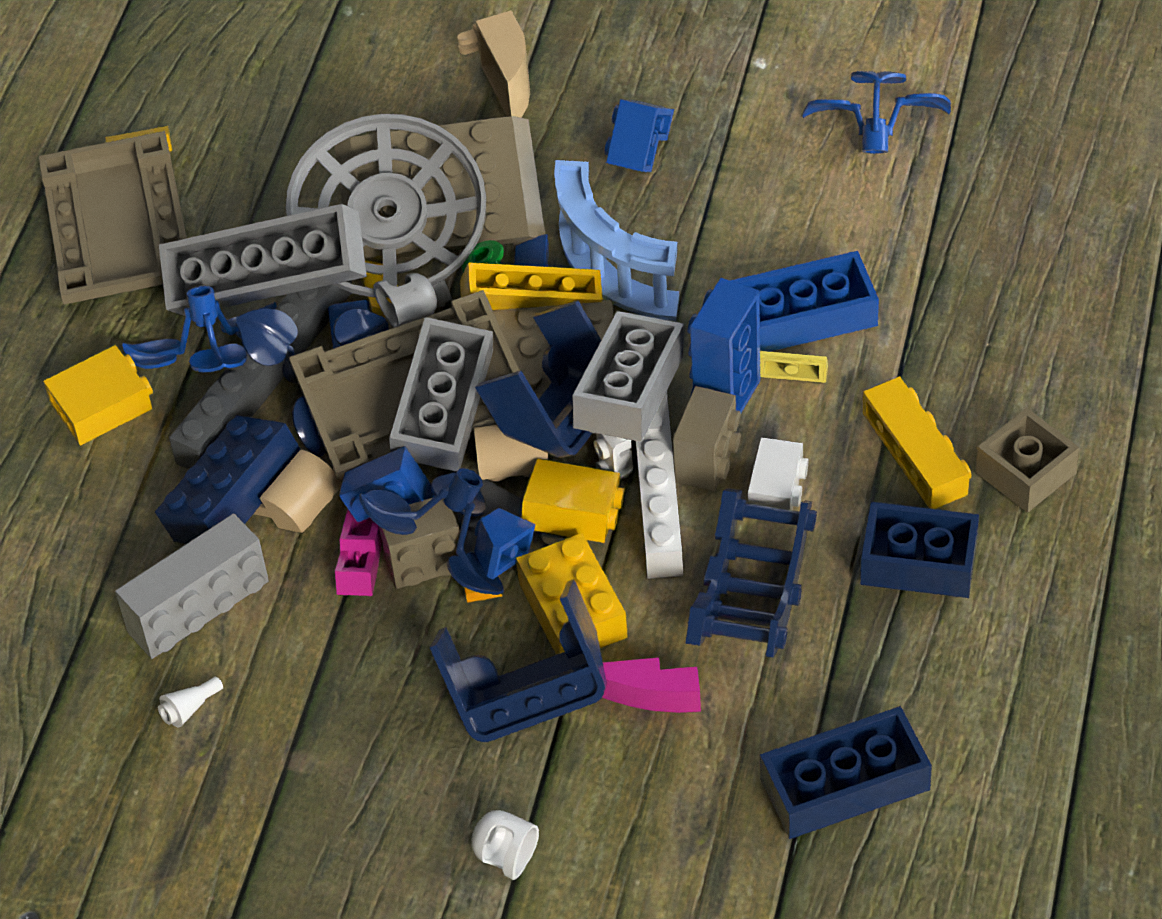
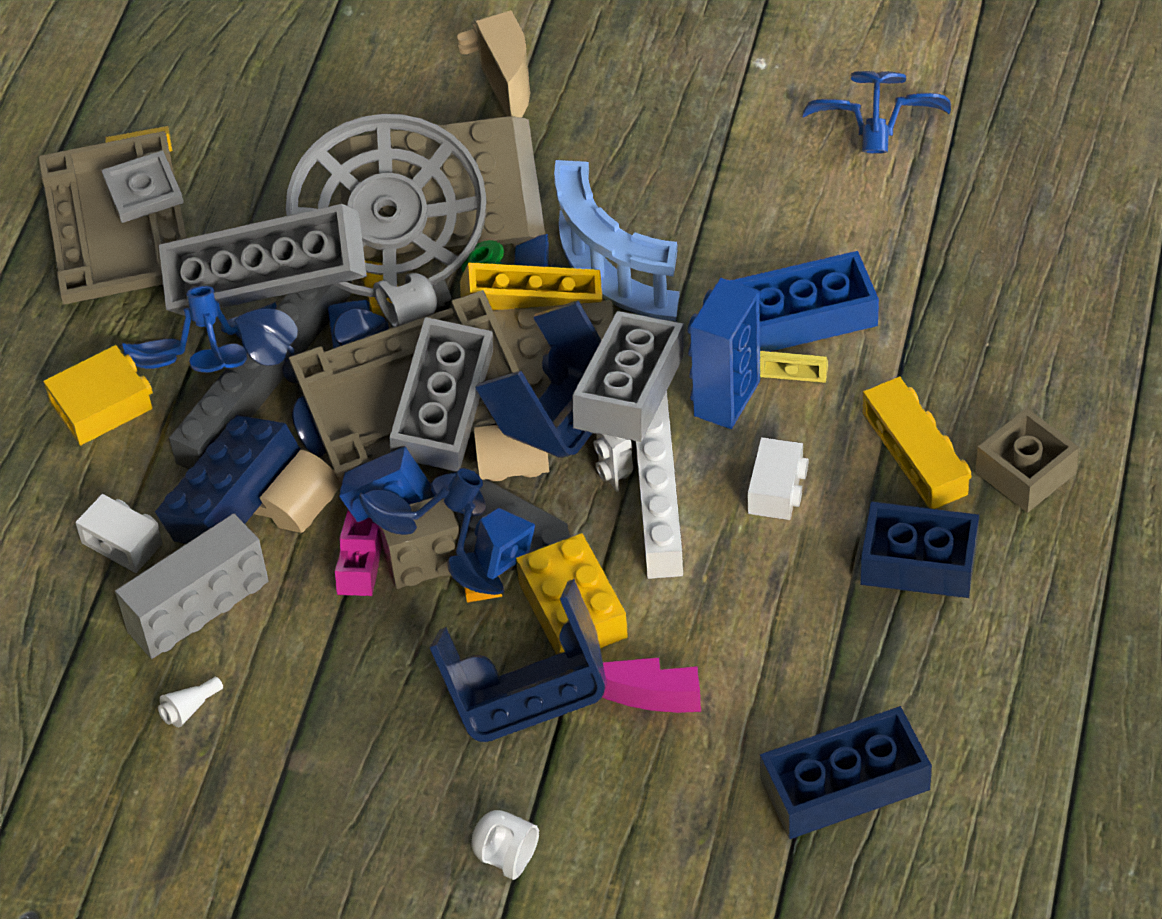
(119, 532): none -> white brick
(142, 186): none -> light grey plate
(572, 500): yellow brick -> none
(637, 134): blue brick -> none
(706, 439): dark tan brick -> none
(708, 609): dark blue fence -> none

